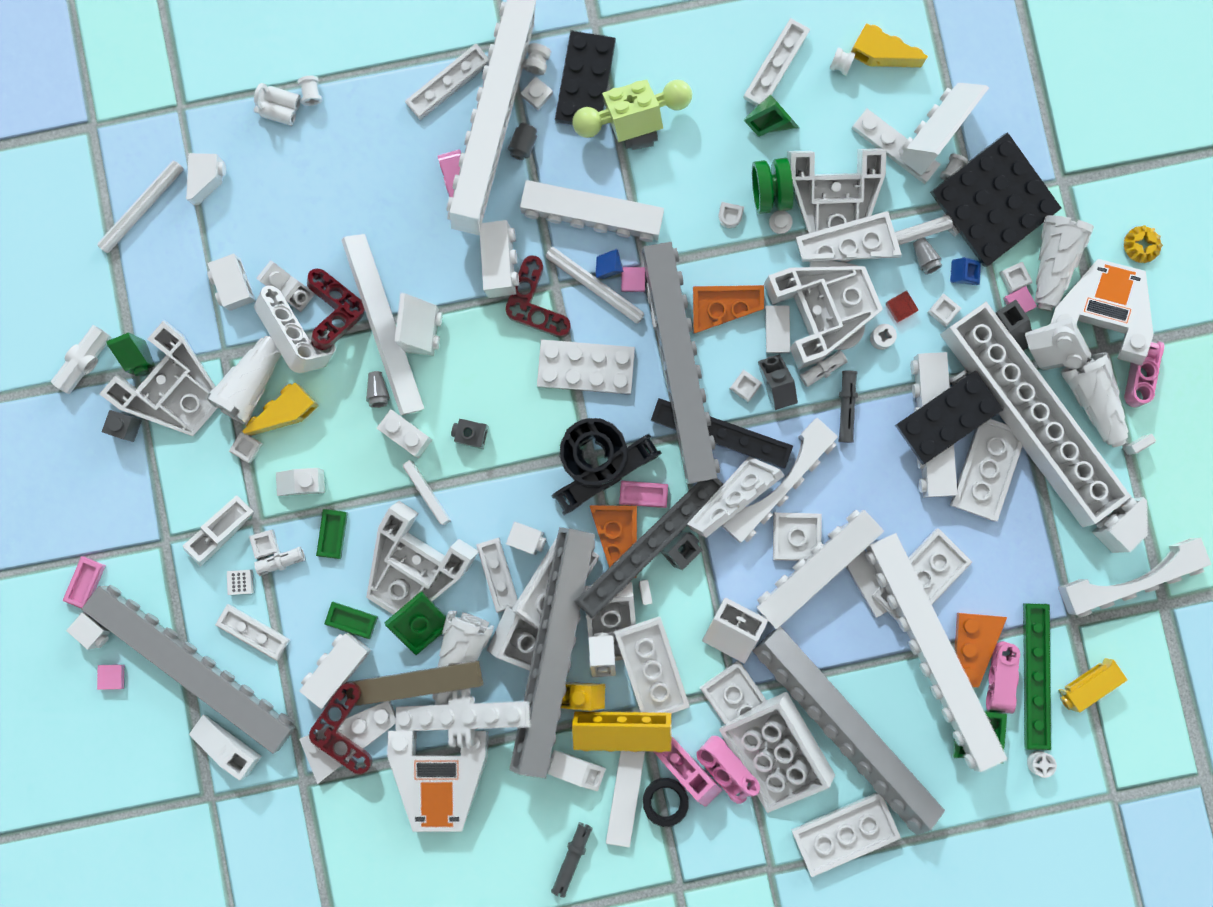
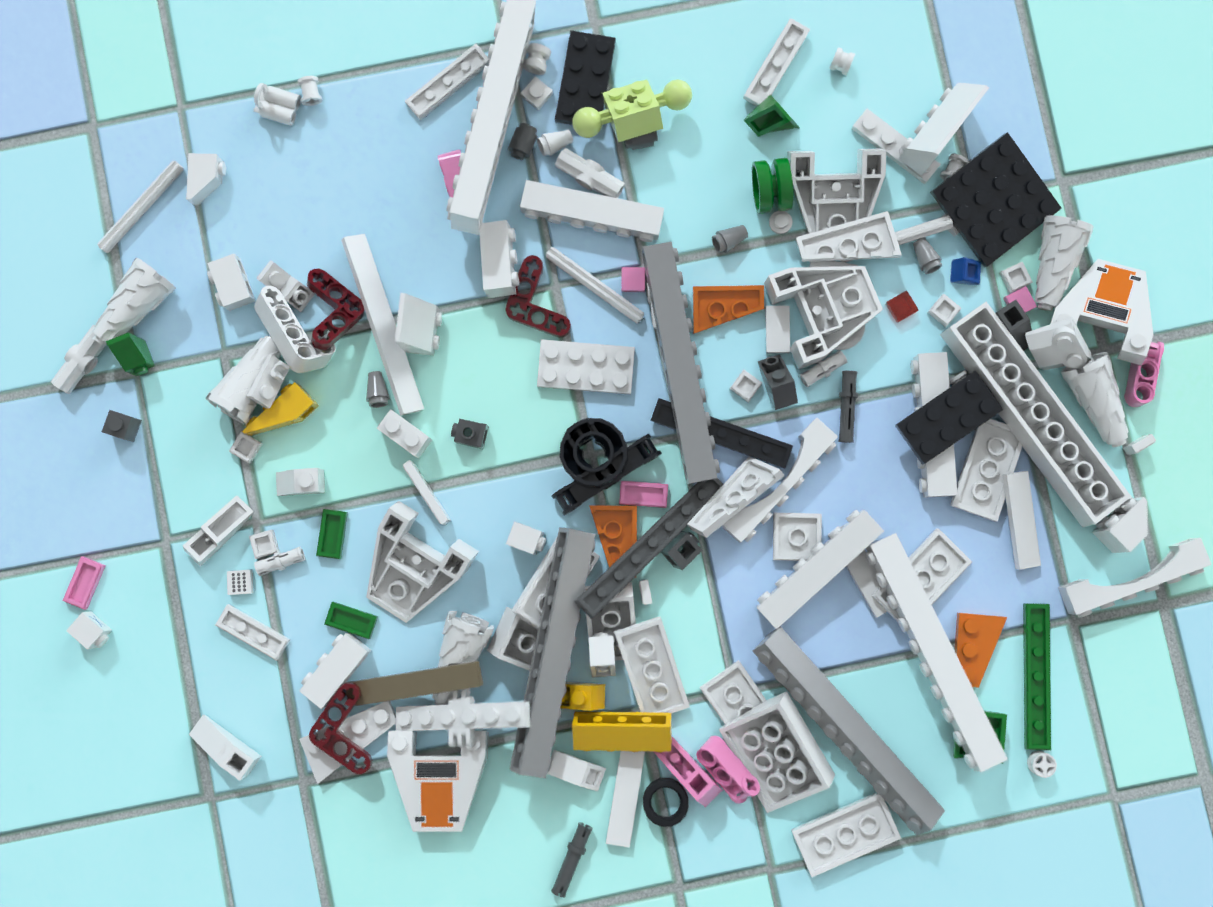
(110, 676): bright pink tile -> none
(136, 296): none -> white cone
(172, 391): white wedge -> none
(189, 668): light grey brick -> none
(268, 381): none -> white plate
(417, 623): green tile -> none
(497, 574): white tile -> none
(553, 142): none -> white cone
(589, 174): none -> white piece
(608, 264): blue slope -> none
(728, 238): none -> light grey cone
(730, 215): white tile -> none
(735, 630): white slope -> none
(881, 341): white wheel -> none
(883, 50): yellow slope -> none
(1003, 679): bright pink piece -> none
(1021, 520): none -> white tile
(1092, 685): yellow window -> none
(1135, 250): yellow gear -> none

